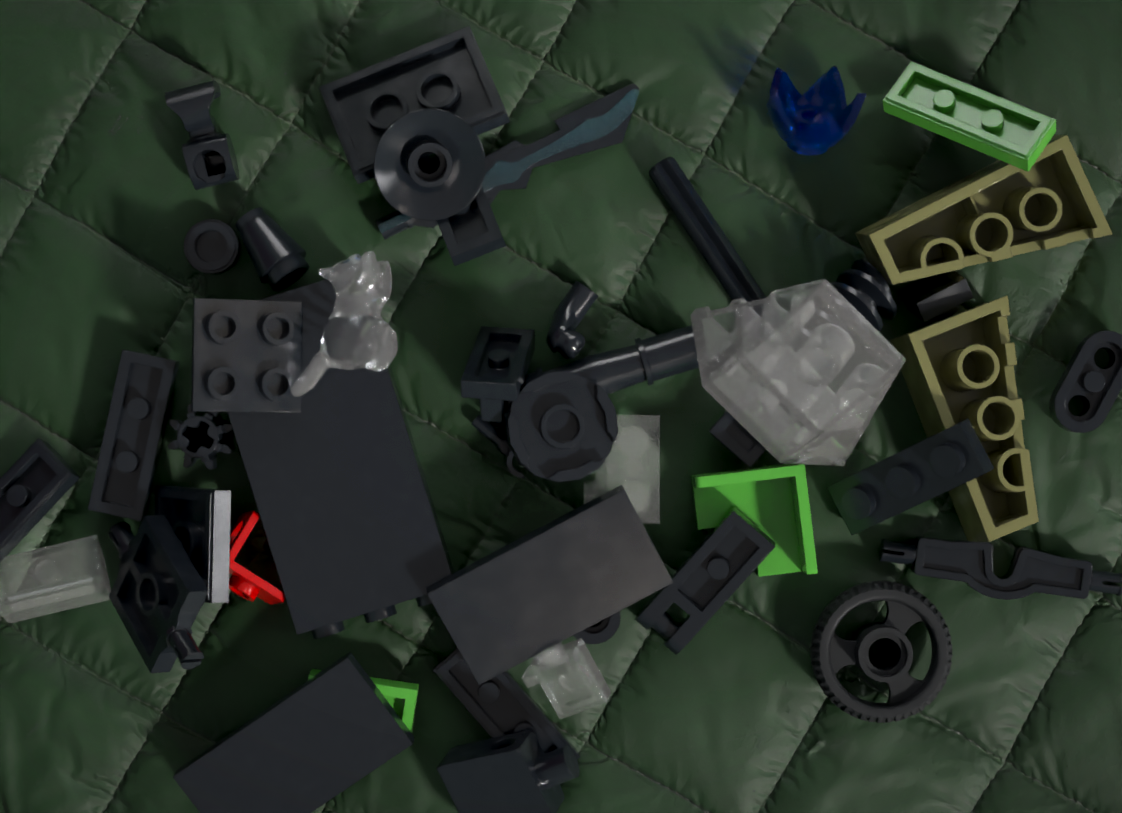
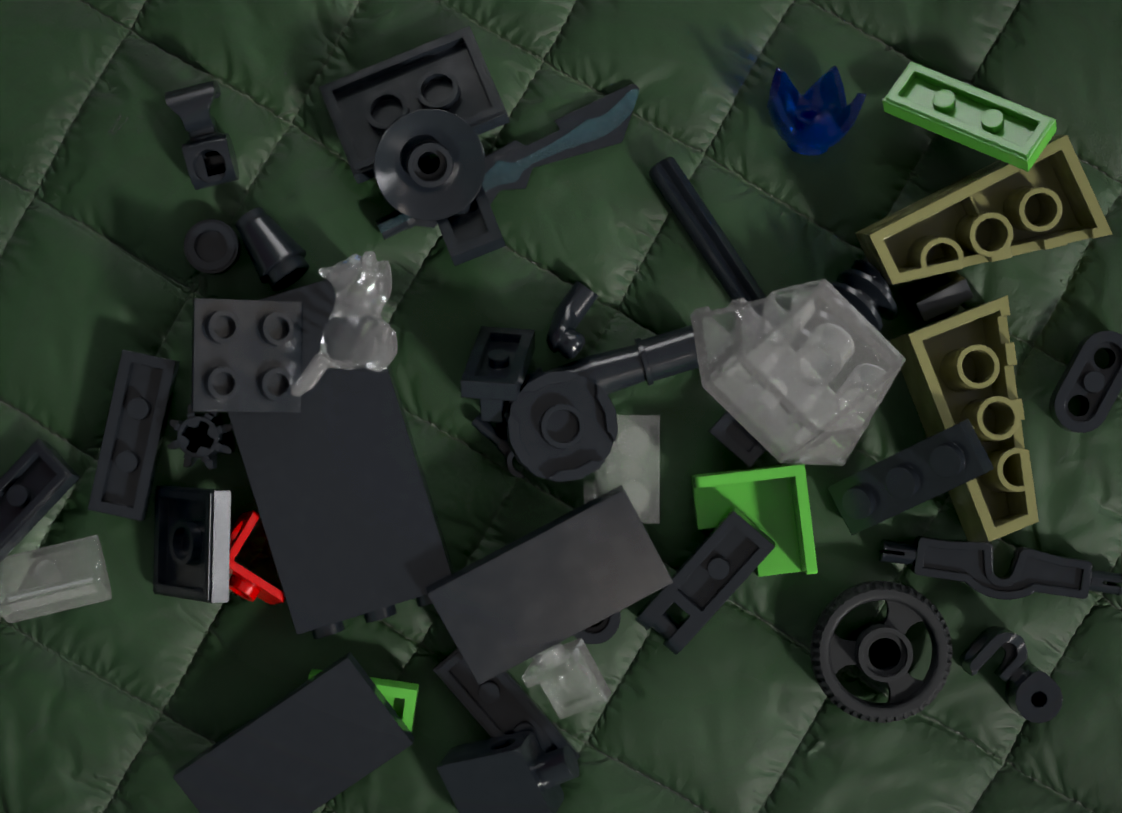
(157, 593): black plate -> none
(1028, 688): none -> black leg

